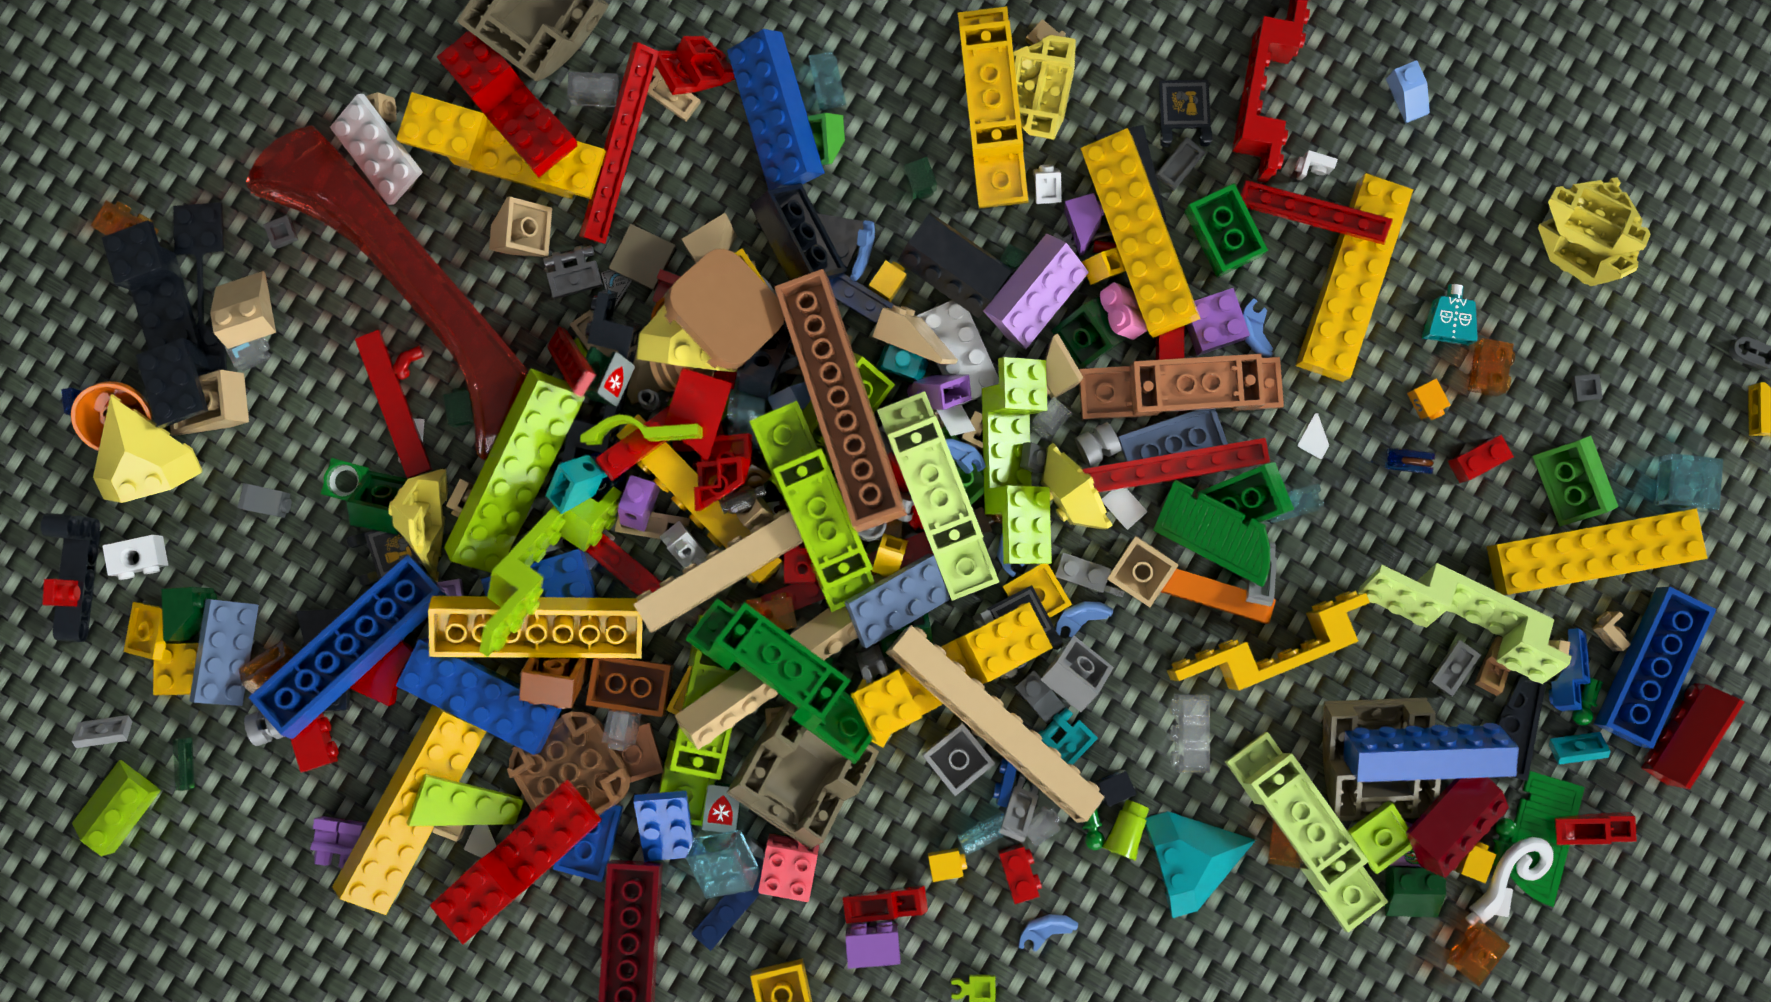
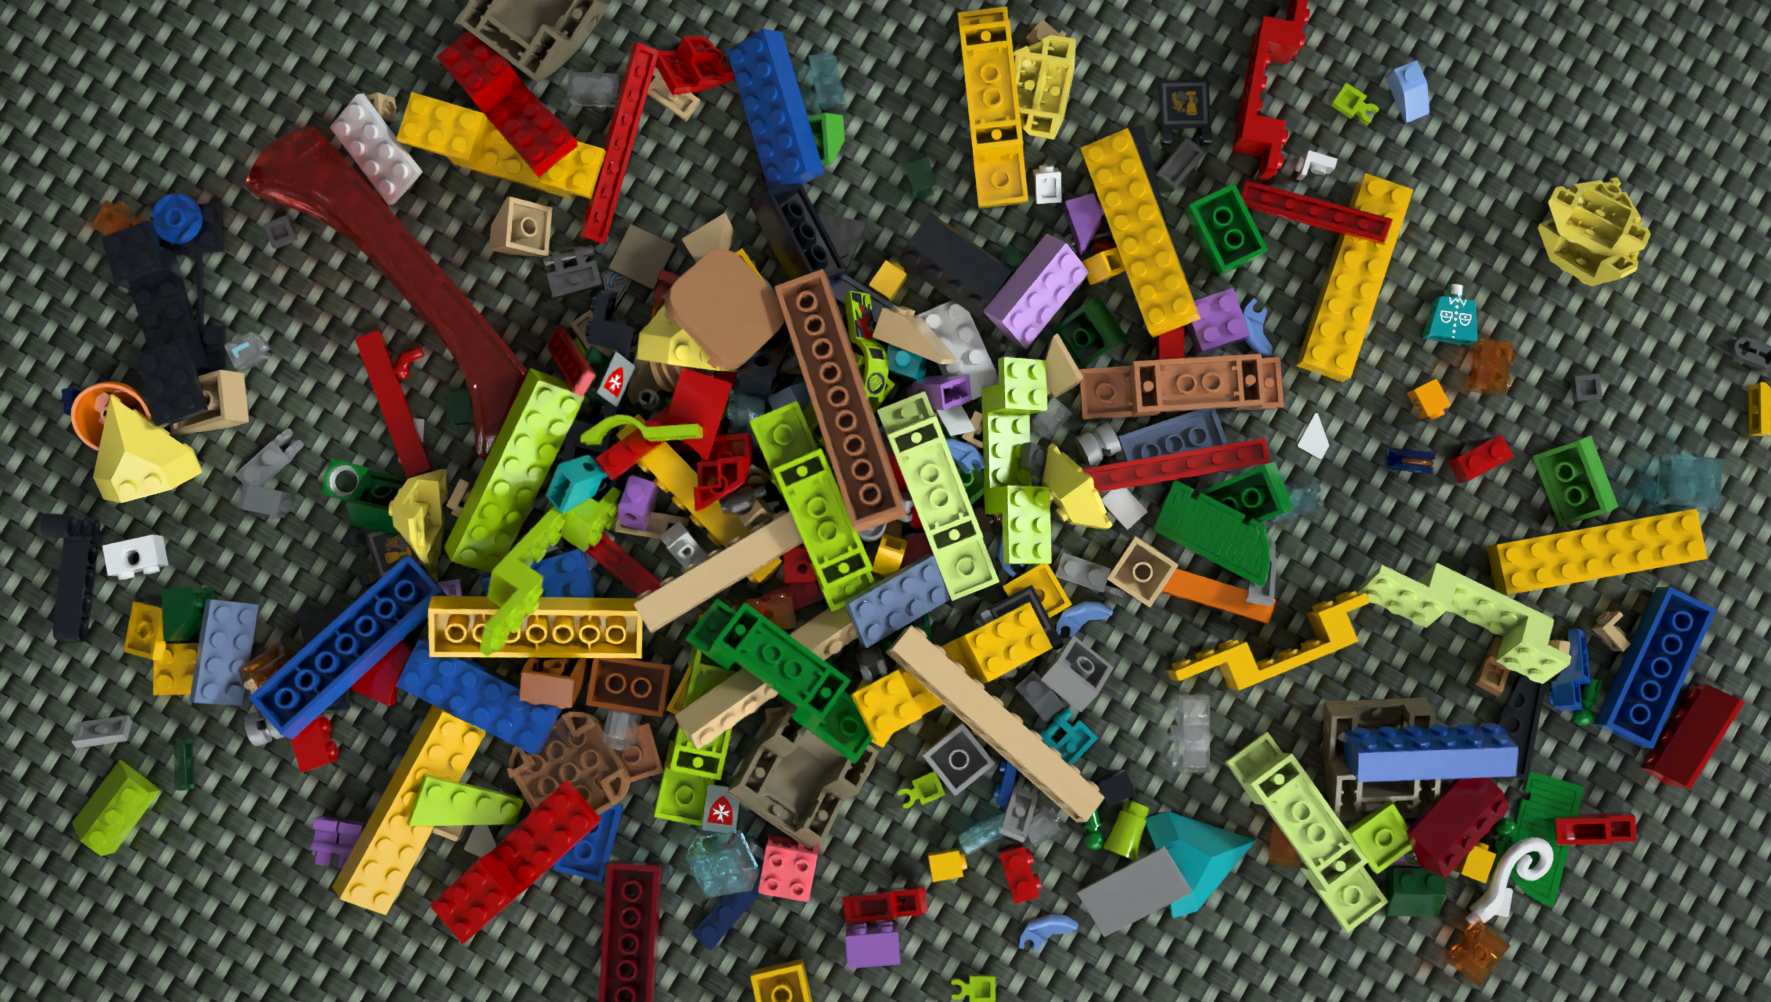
(60, 592): red plate -> none
(177, 218): none -> blue tile
(242, 310): tan slope -> none
(269, 460): none -> light grey hinge
(664, 825): plate -> none
(861, 331): none -> lime piece
(865, 241): medium blue piece -> none
(925, 788): none -> lime plate
(1123, 311): bright pink brick -> none
(1134, 891): none -> light grey tile
(1350, 102): none -> lime plate
(1454, 668): light grey plate -> none
(1579, 748): teal plate -> none

